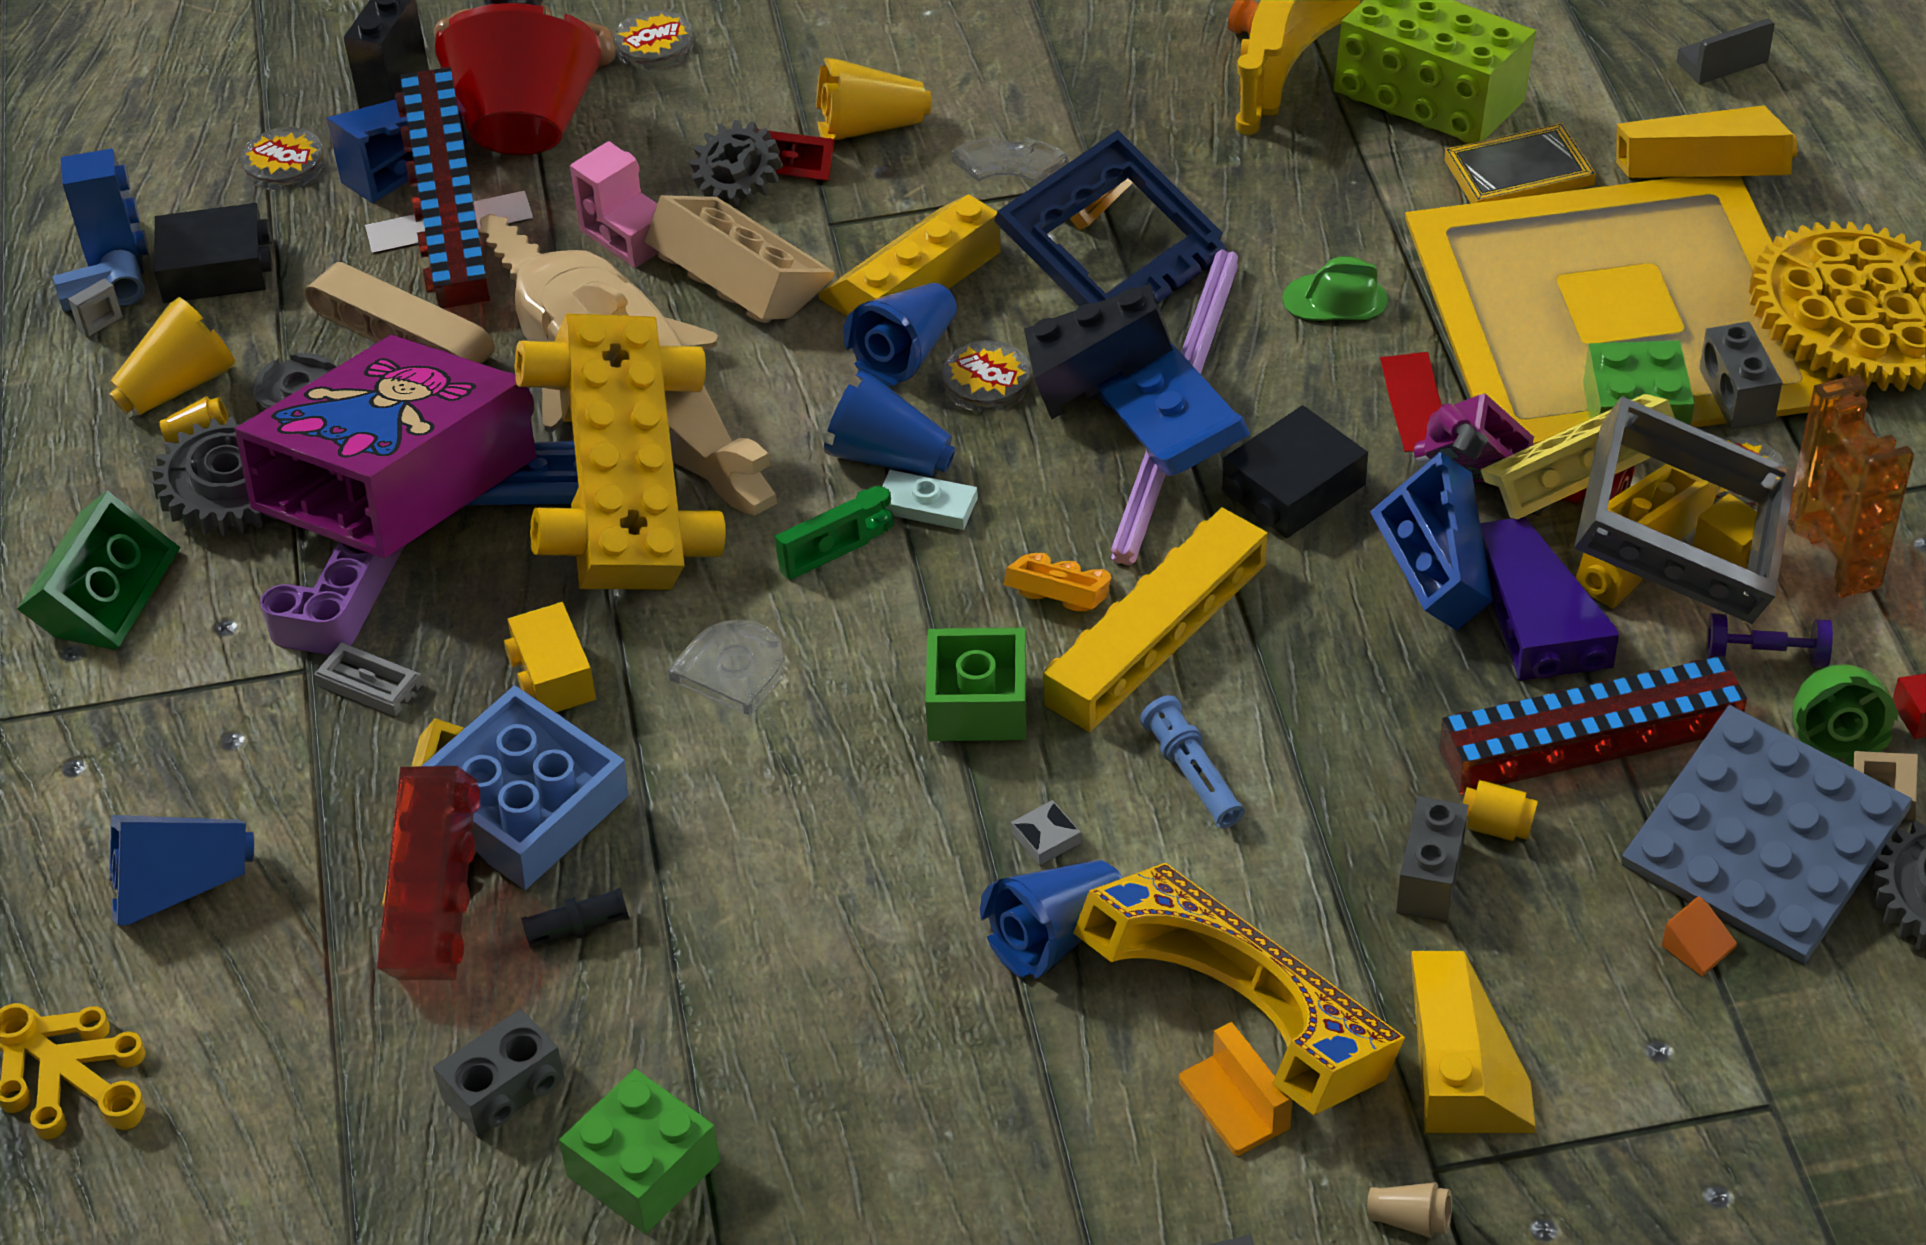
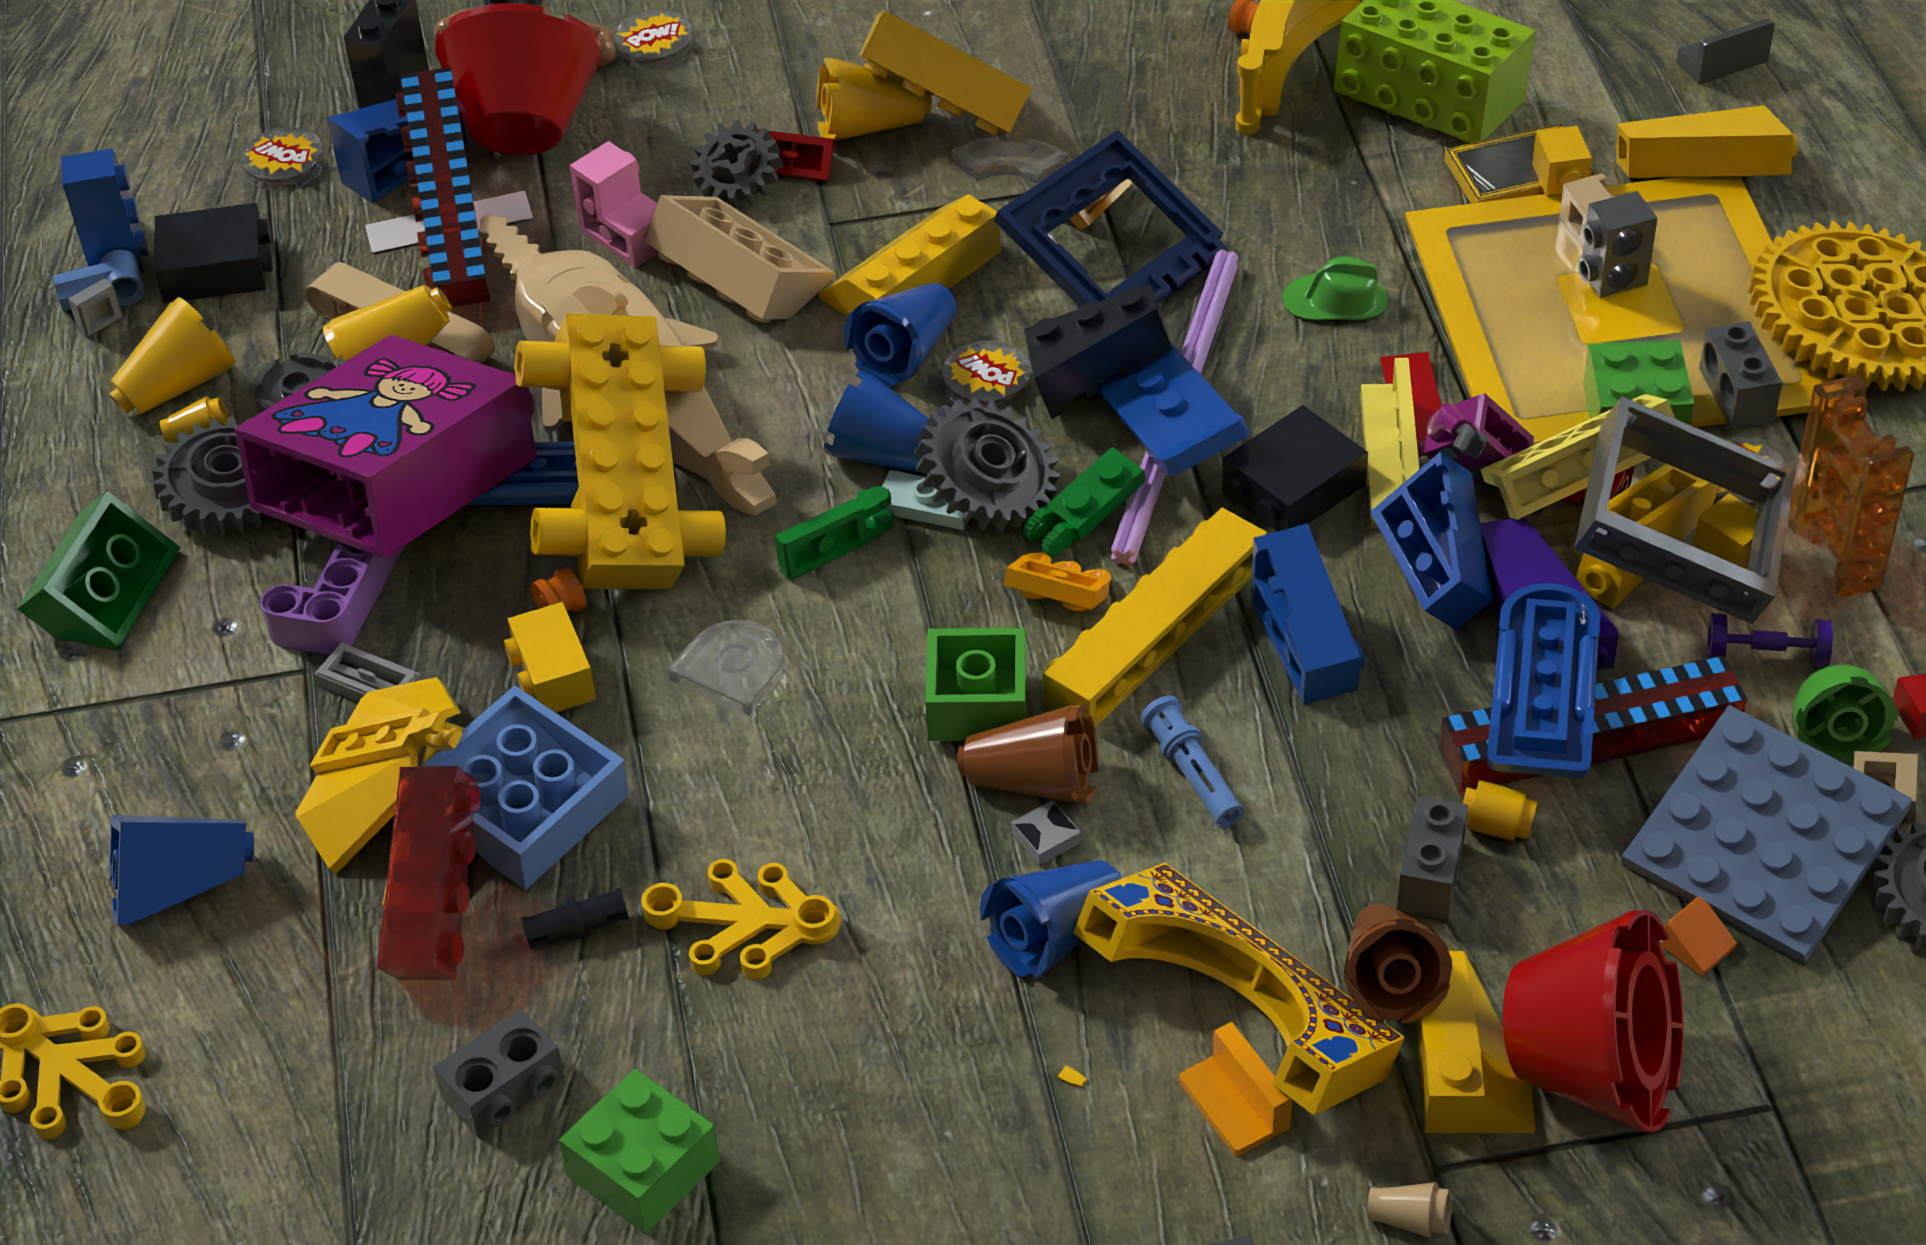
(363, 762): none -> yellow panel
(409, 315): none -> yellow cone
(561, 588): none -> orange wheel
(746, 918): none -> yellow plant
(943, 72): none -> yellow slope
(986, 464): none -> dark grey gear
(1036, 756): none -> dark orange cone
(1071, 1076): none -> yellow piece
(1085, 502): none -> green hinge
(1303, 615): none -> blue wedge
(1389, 434): none -> light yellow fence
(1396, 965): none -> dark orange cone
(1545, 683): none -> blue piece
(1560, 158): none -> yellow brick
(1576, 200): none -> tan brick
(1600, 1021): none -> red cone
(1617, 244): none -> dark grey brick

